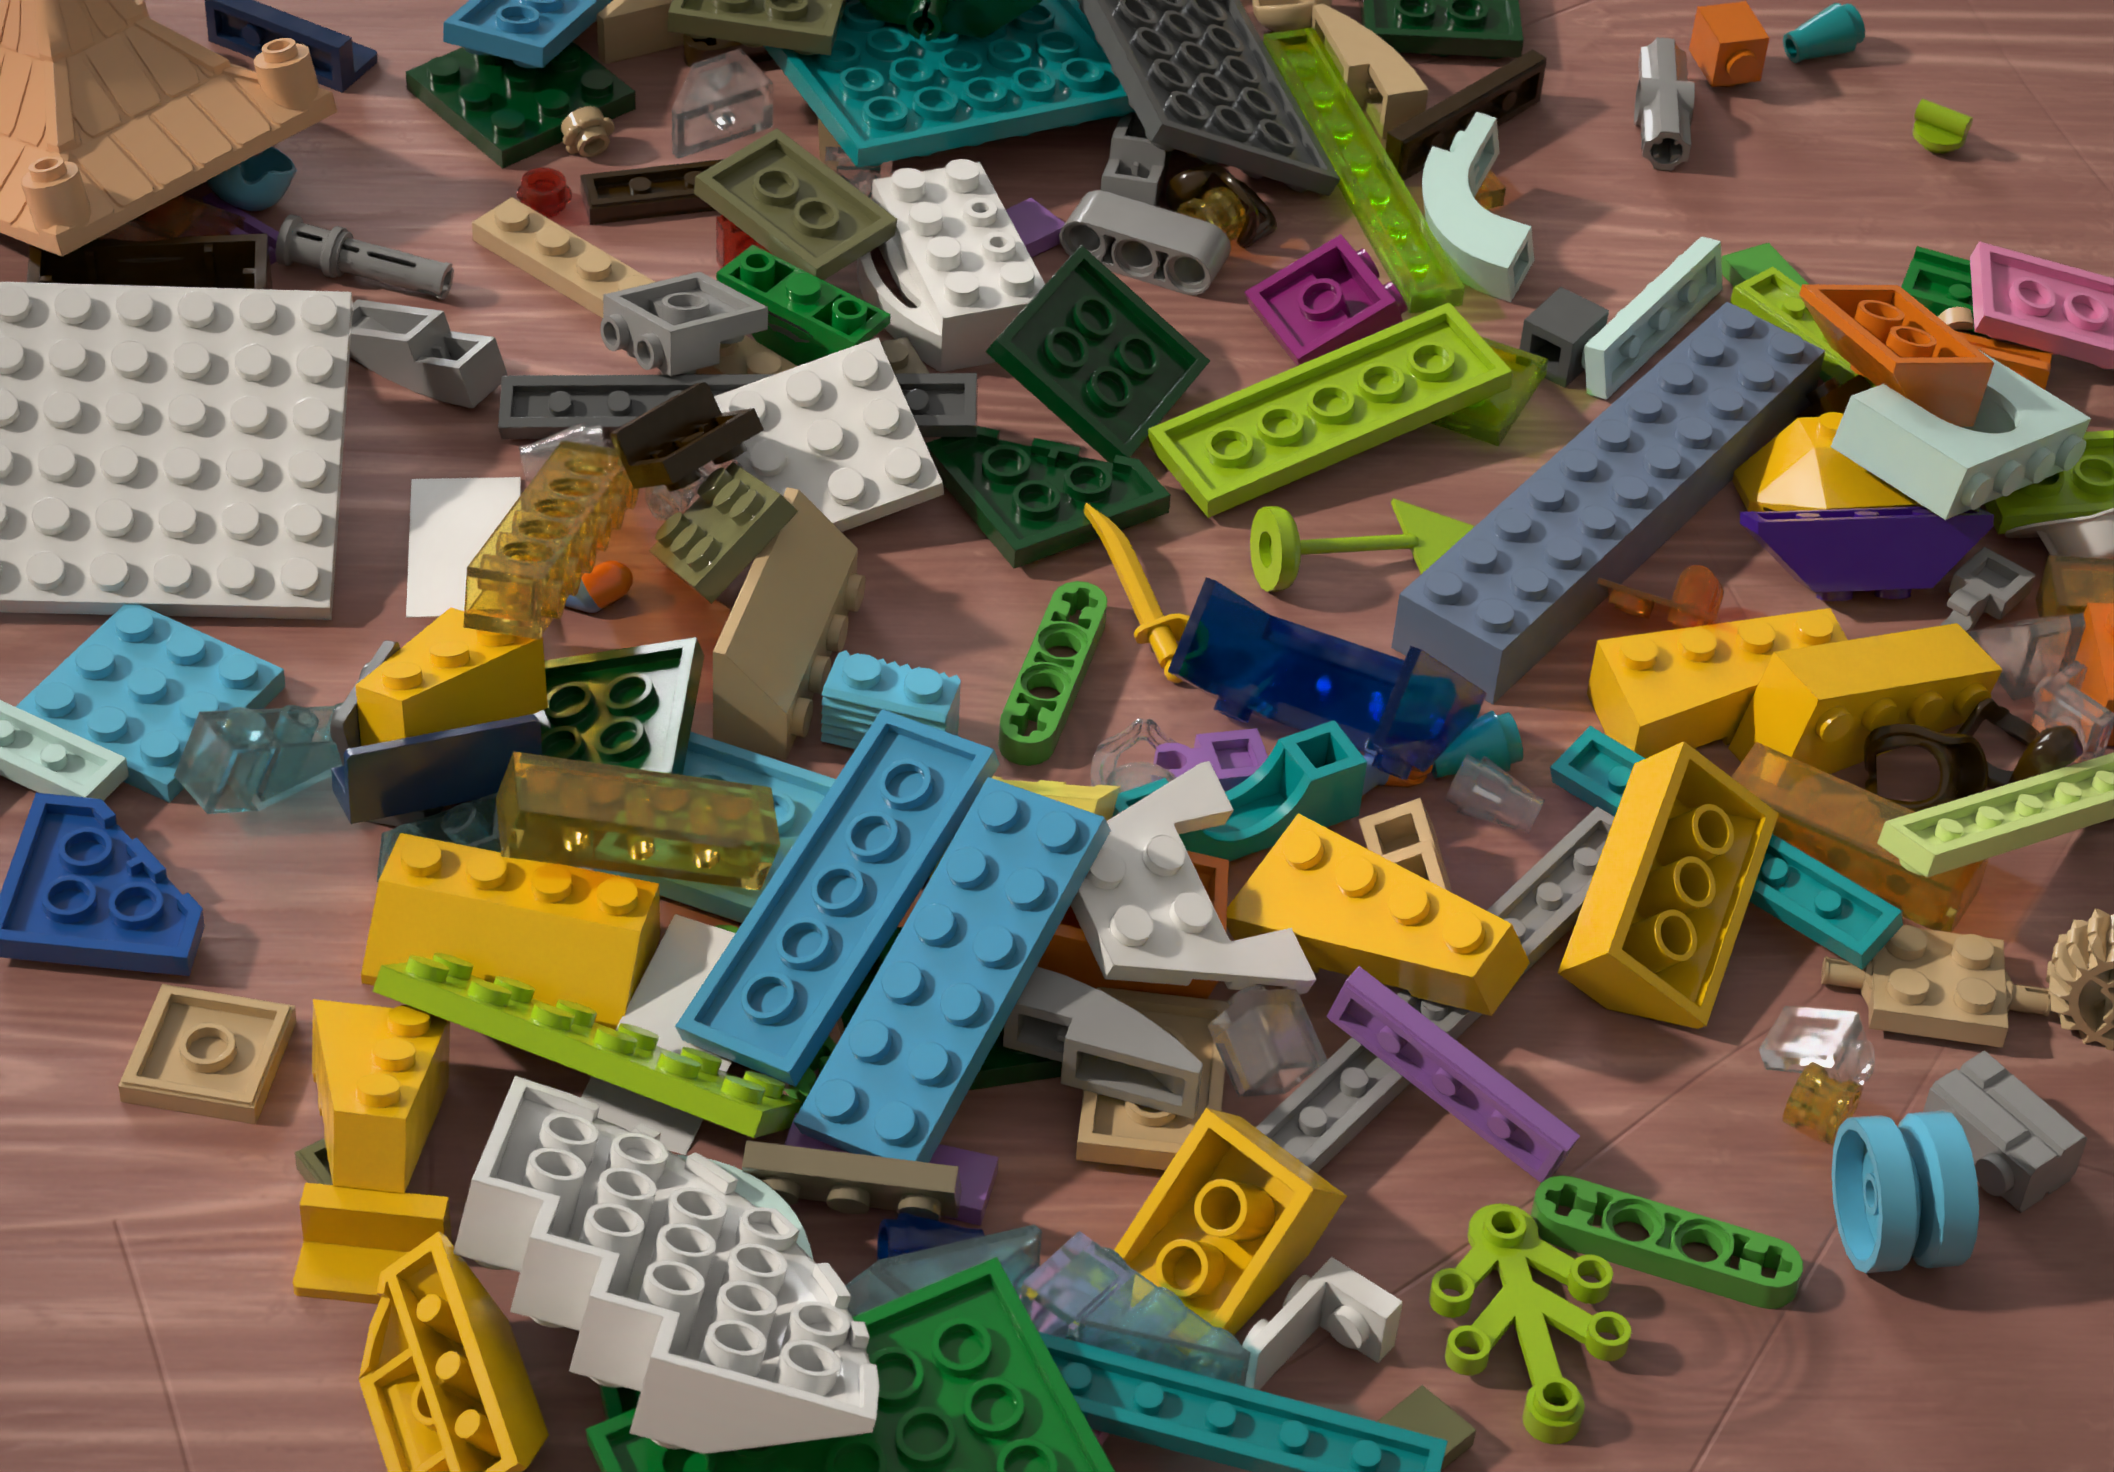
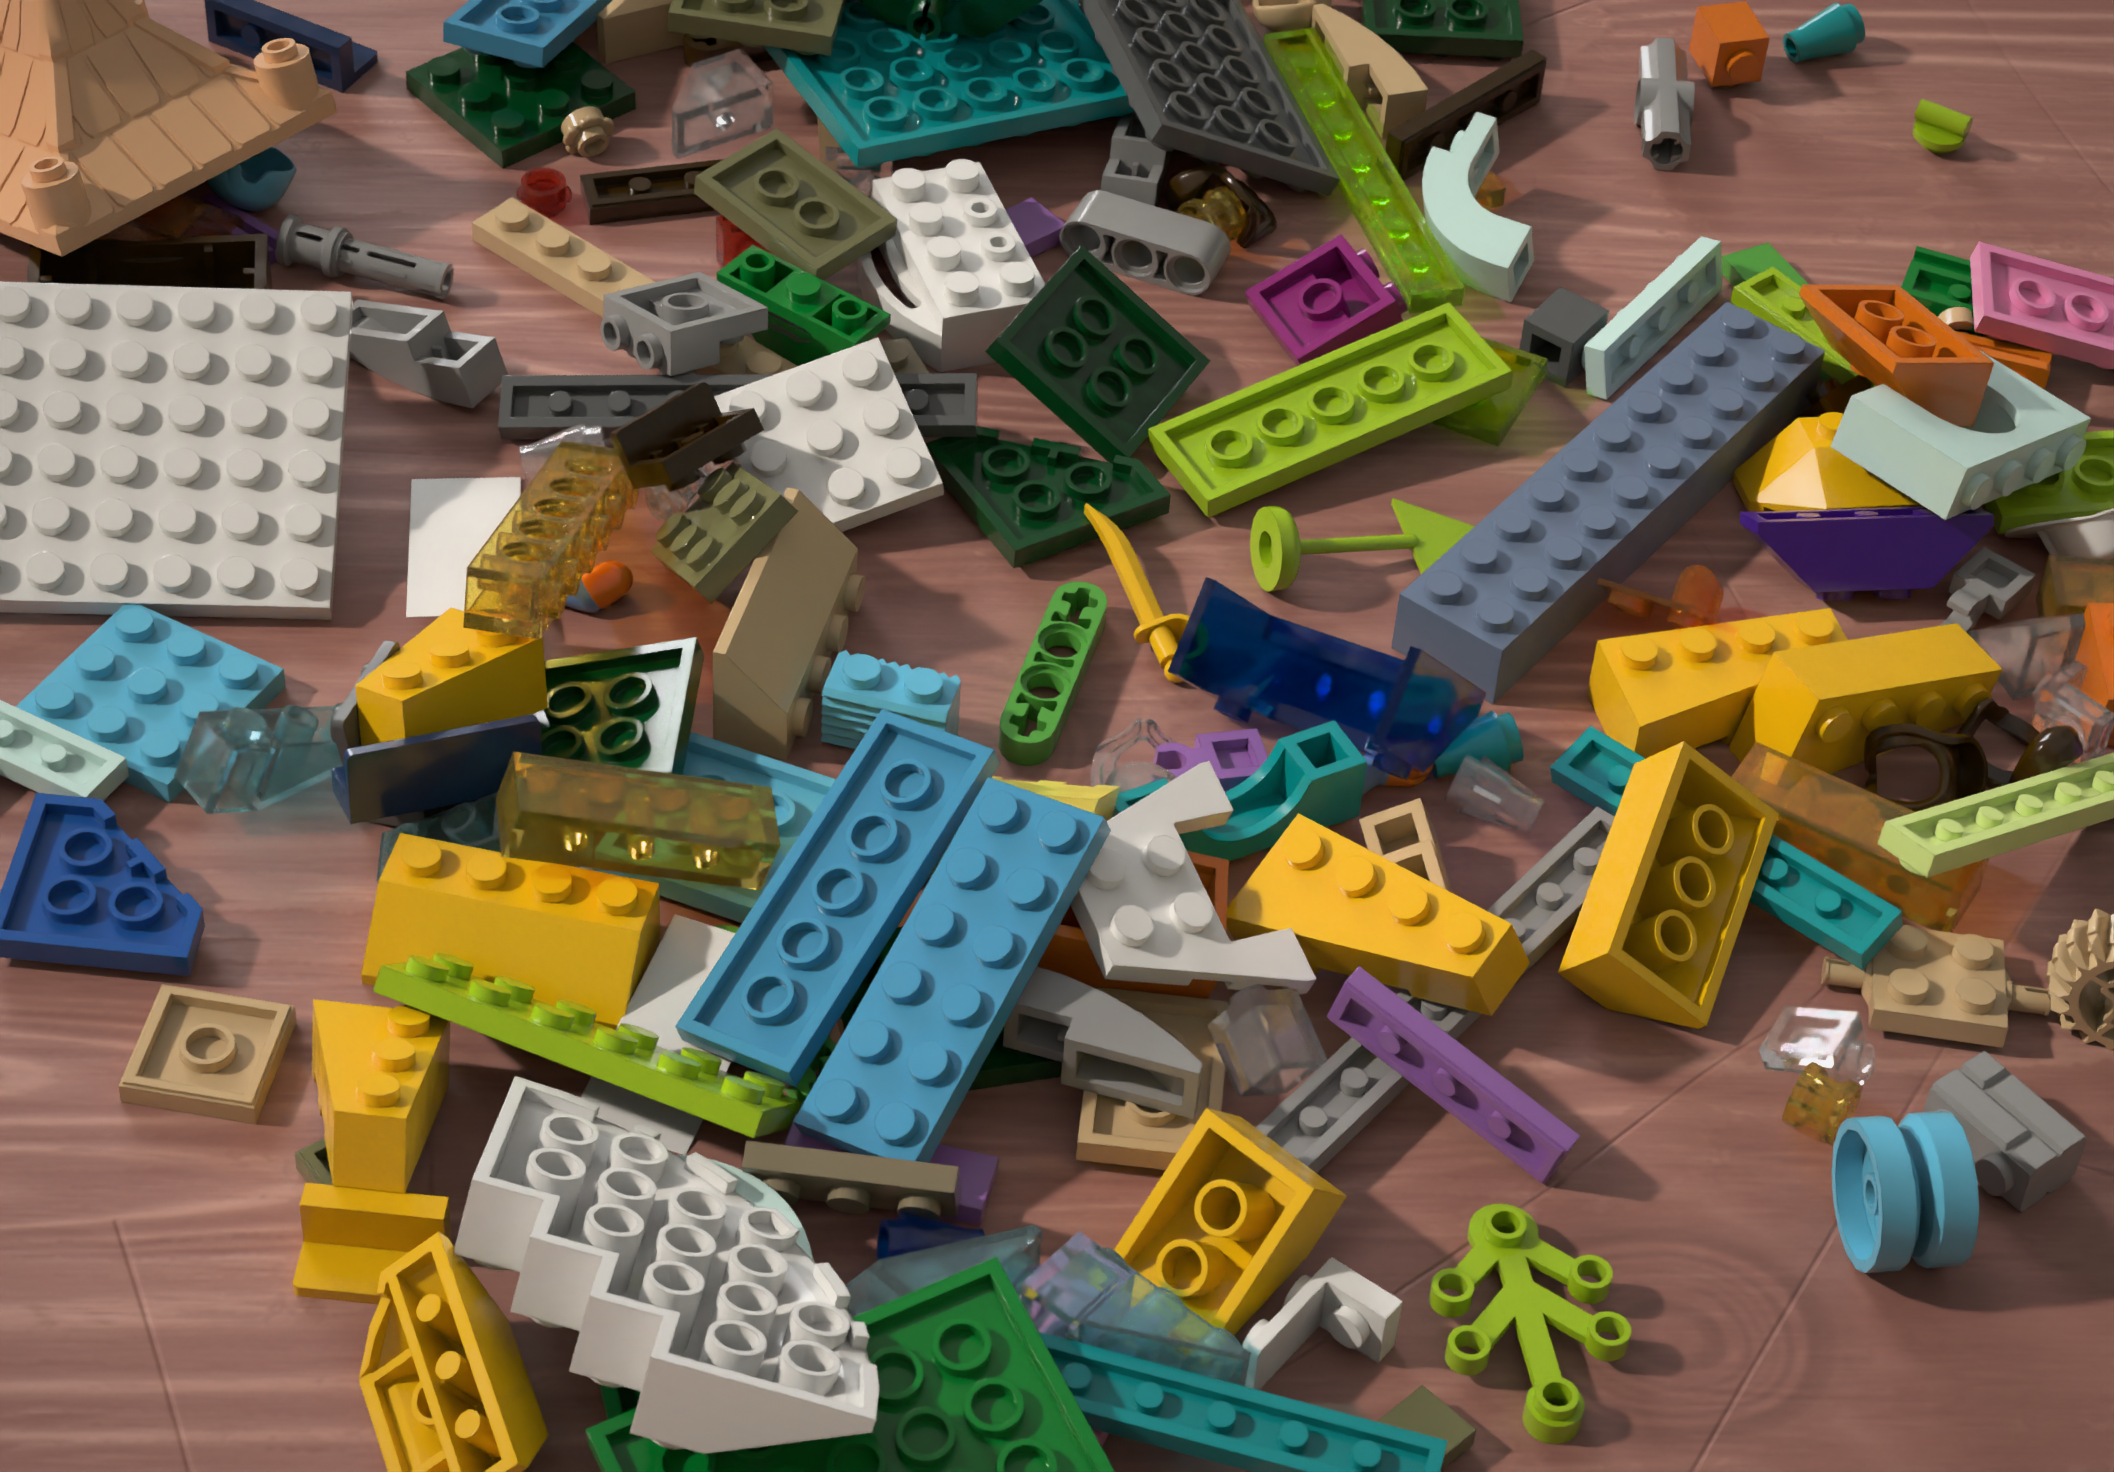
(1668, 1232): bright green beam -> none

